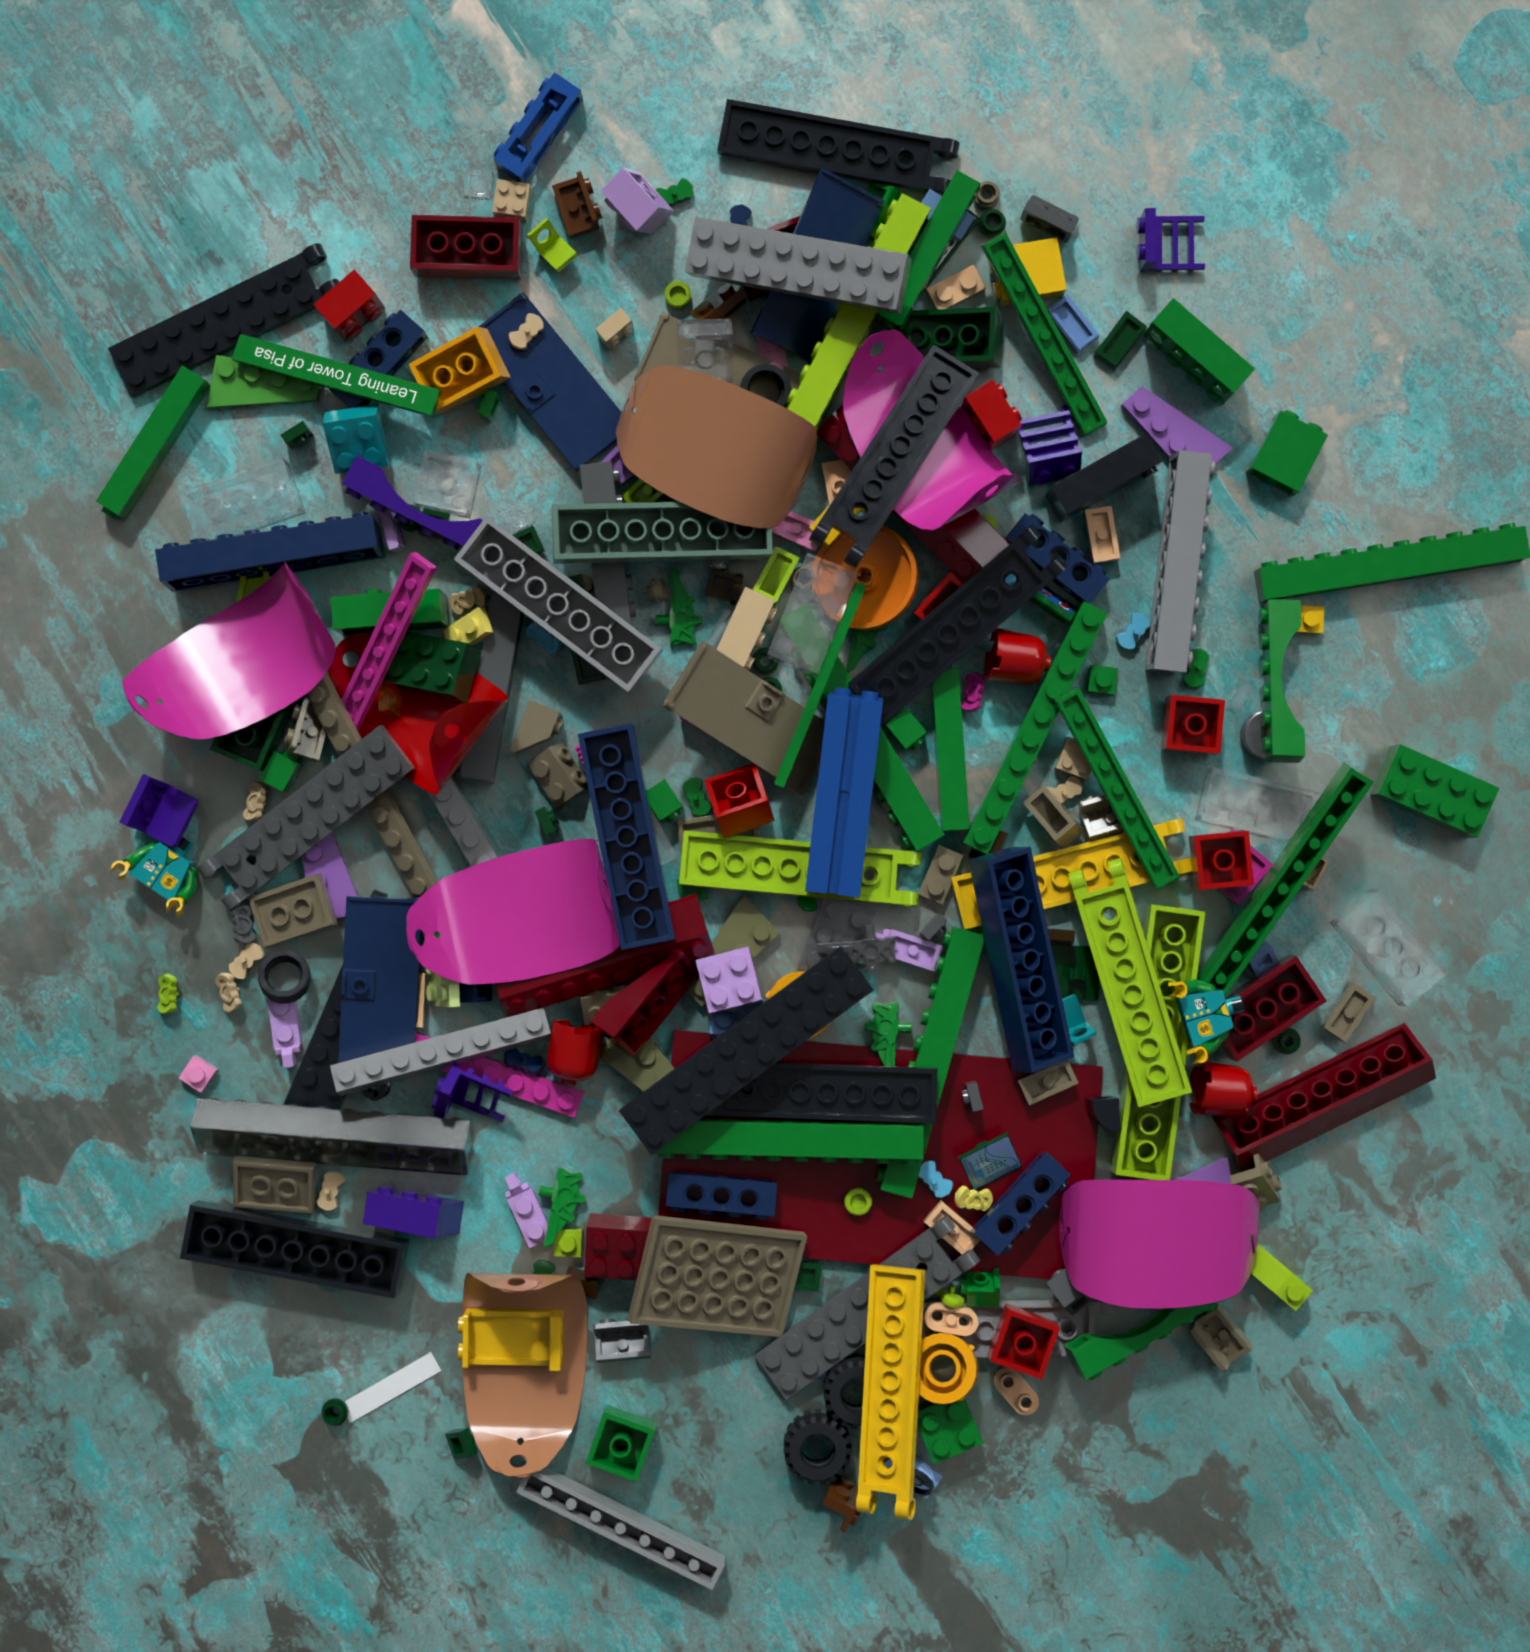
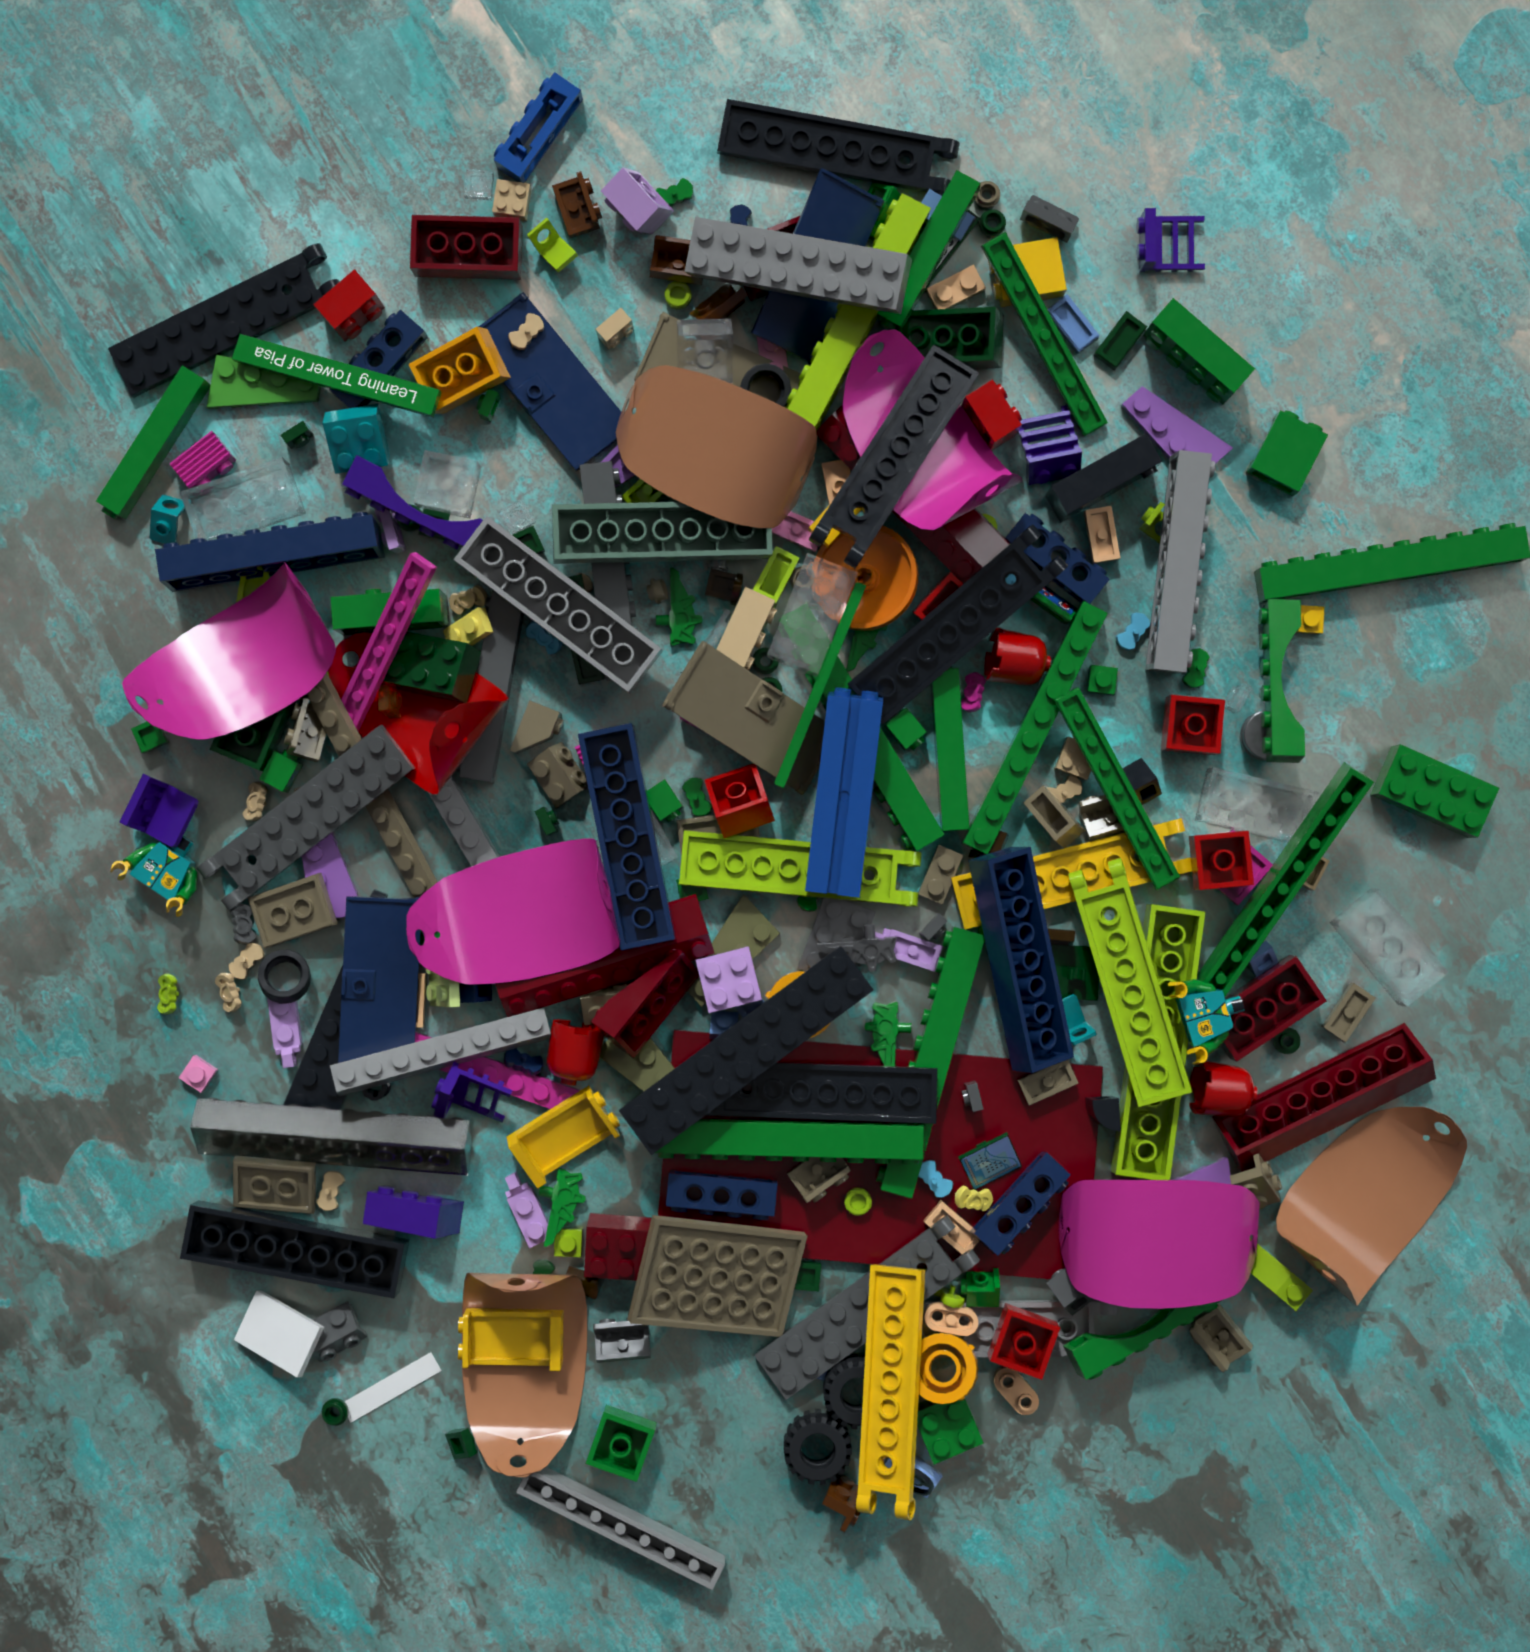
(149, 737): none -> green plate
(165, 520): none -> teal bracket
(203, 461): none -> dark pink brick
(279, 1333): none -> white tile
(339, 1332): none -> dark grey bracket
(562, 1134): none -> yellow panel
(670, 260): none -> reddish brown bracket
(815, 1176): none -> dark tan bracket
(1142, 780): none -> black brick
(1150, 518): none -> lime bracket
(1371, 1194): none -> nougat piece

